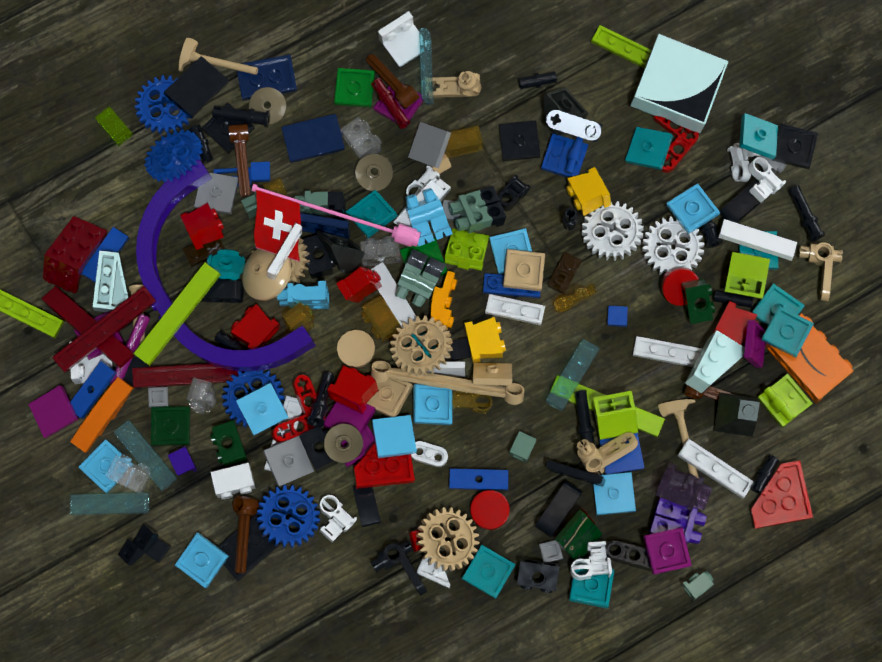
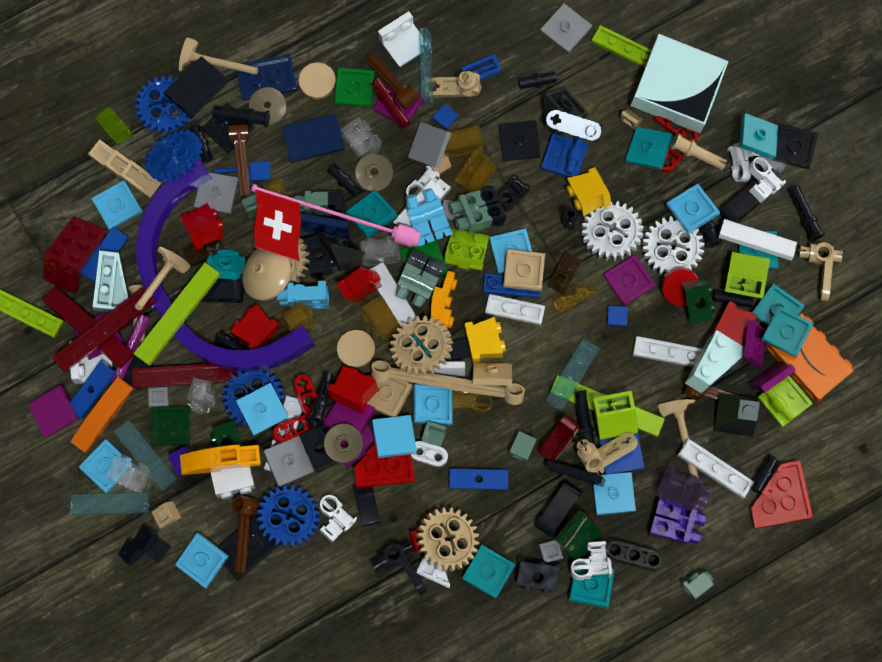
(117, 205): none -> medium azure tile
(124, 168): none -> tan slope
(166, 514): none -> tan slope
(171, 261): none -> tan piece
(219, 458): none -> light orange slope
(284, 251): white tile -> none
(317, 80): none -> tan tile
(344, 180): none -> black pin
(434, 434): none -> sand green panel
(445, 117): none -> blue tile
(475, 172): none -> clear yellow brick
(490, 510): red tile -> none
(497, 70): none -> blue tile
(559, 438): none -> dark red animal
(566, 28): none -> light grey plate
(629, 280): none -> magenta tile
(630, 118): none -> tan slope
(667, 551): magenta plate -> none
(690, 148): none -> tan pin
(772, 376): none -> magenta tile

